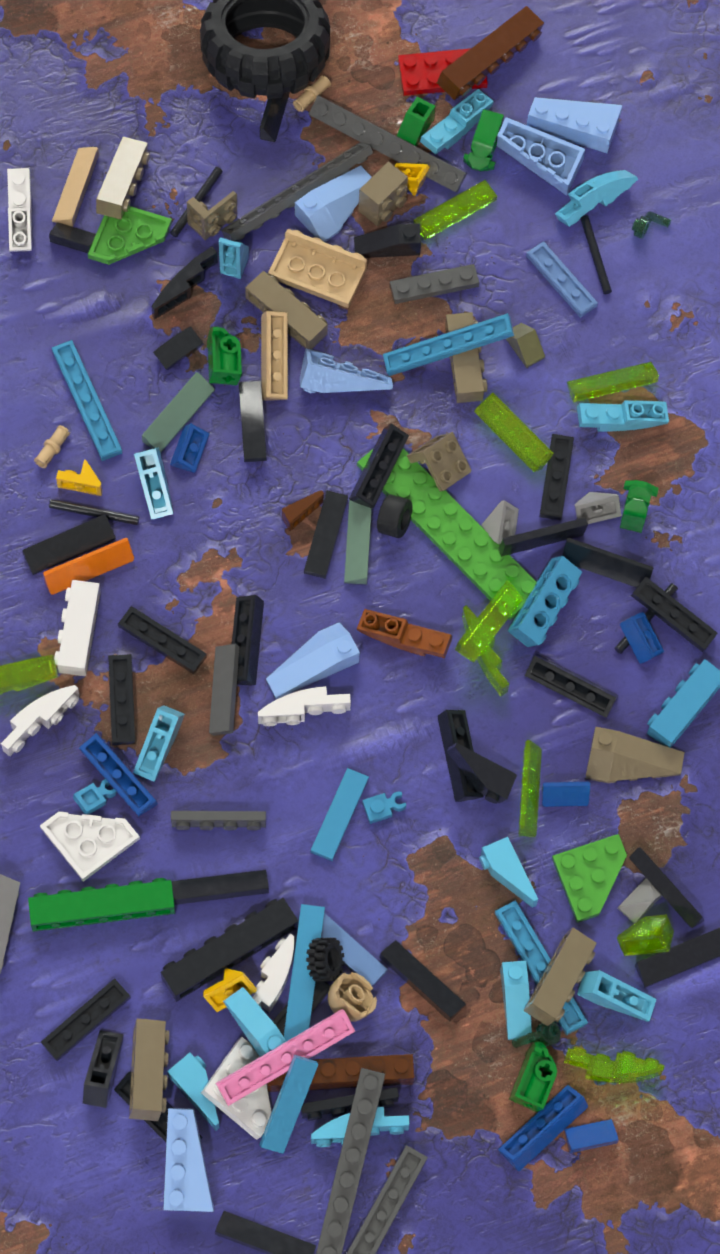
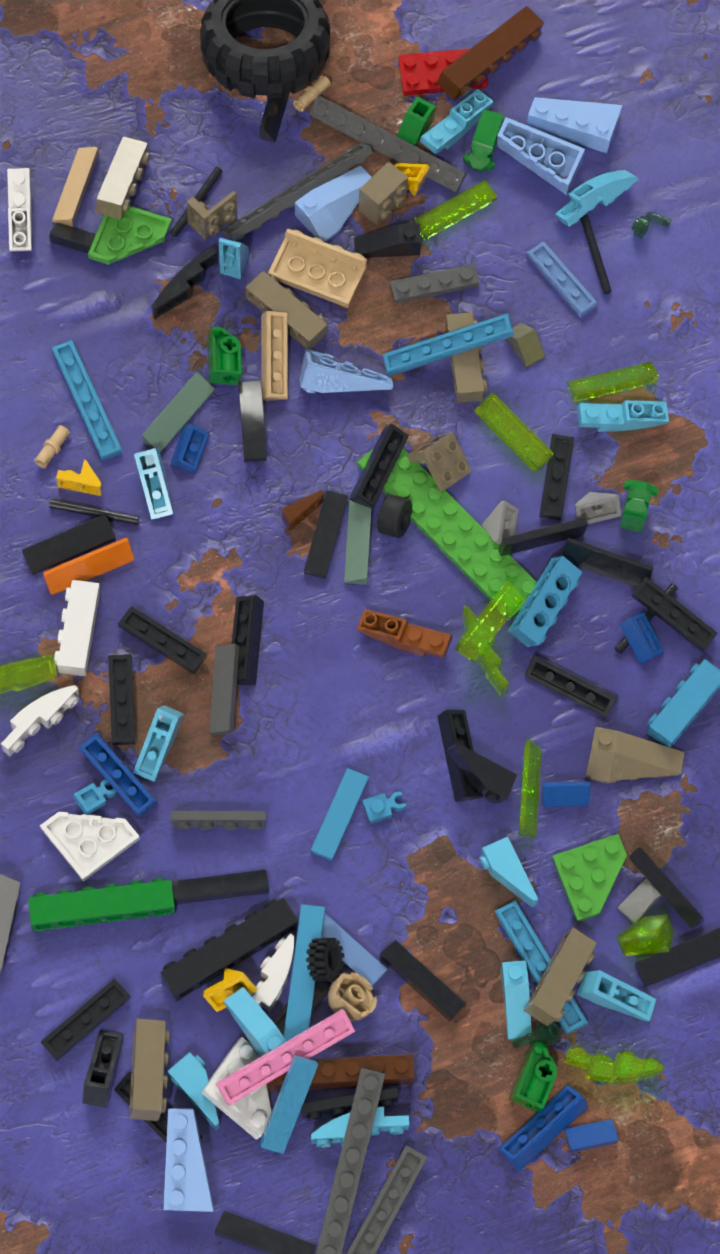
(178, 347): black slope -> none
(292, 707): white slope -> none
(318, 658): light blue wedge -> none

